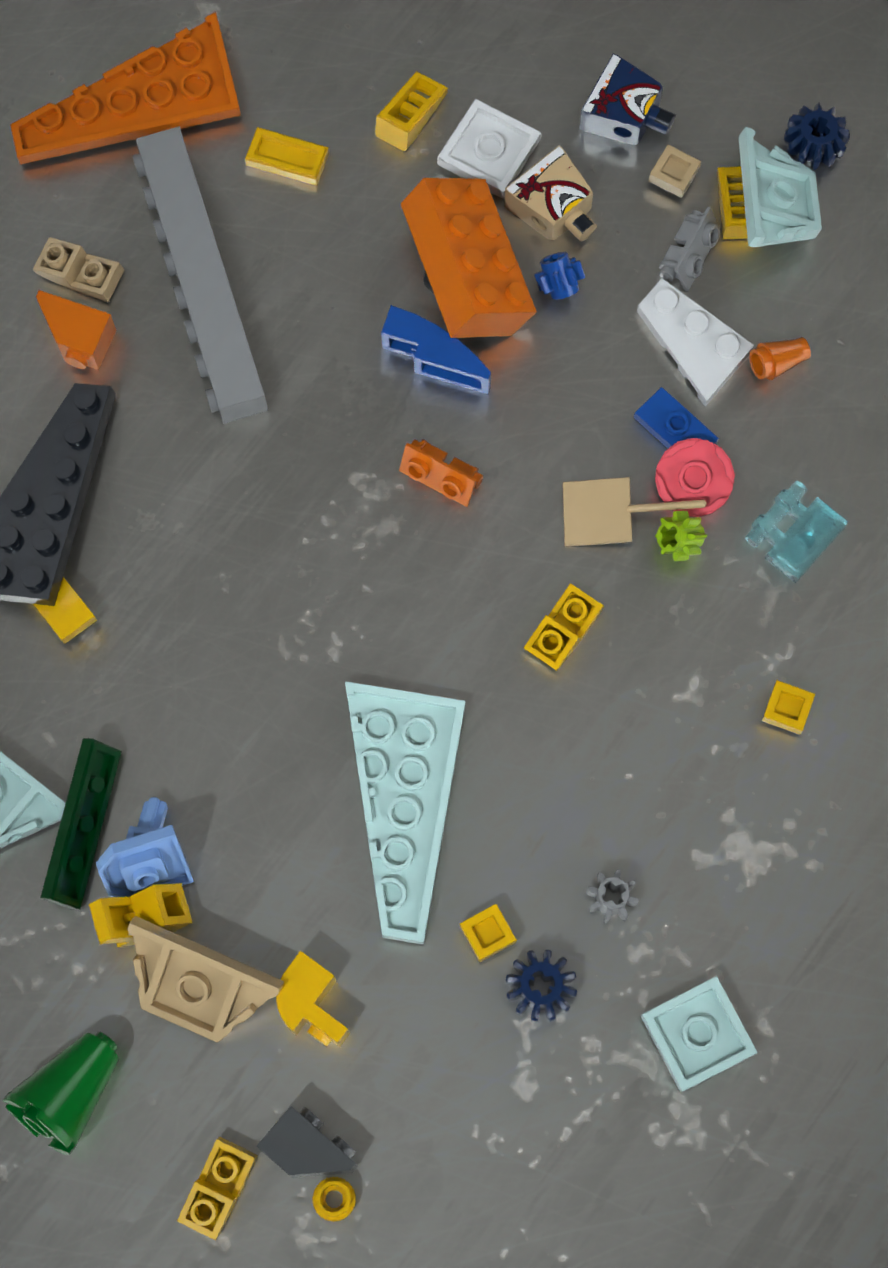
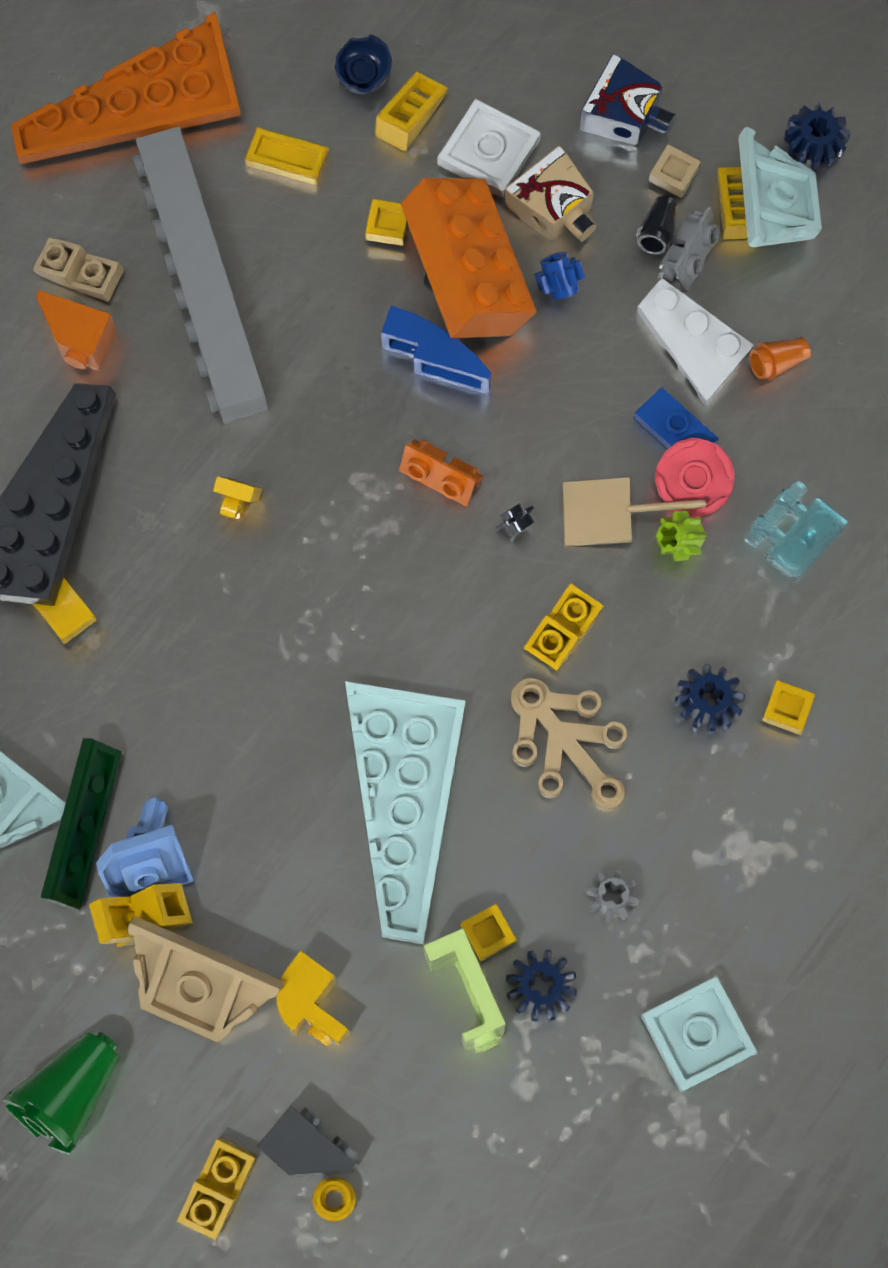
(236, 495): none -> yellow tile
(363, 65): none -> dark blue hair
(386, 223): none -> yellow plate
(458, 951): none -> yellowish green panel
(516, 519): none -> black plate
(565, 737): none -> tan plant
(658, 226): none -> black cone
(698, 707): none -> dark blue gear

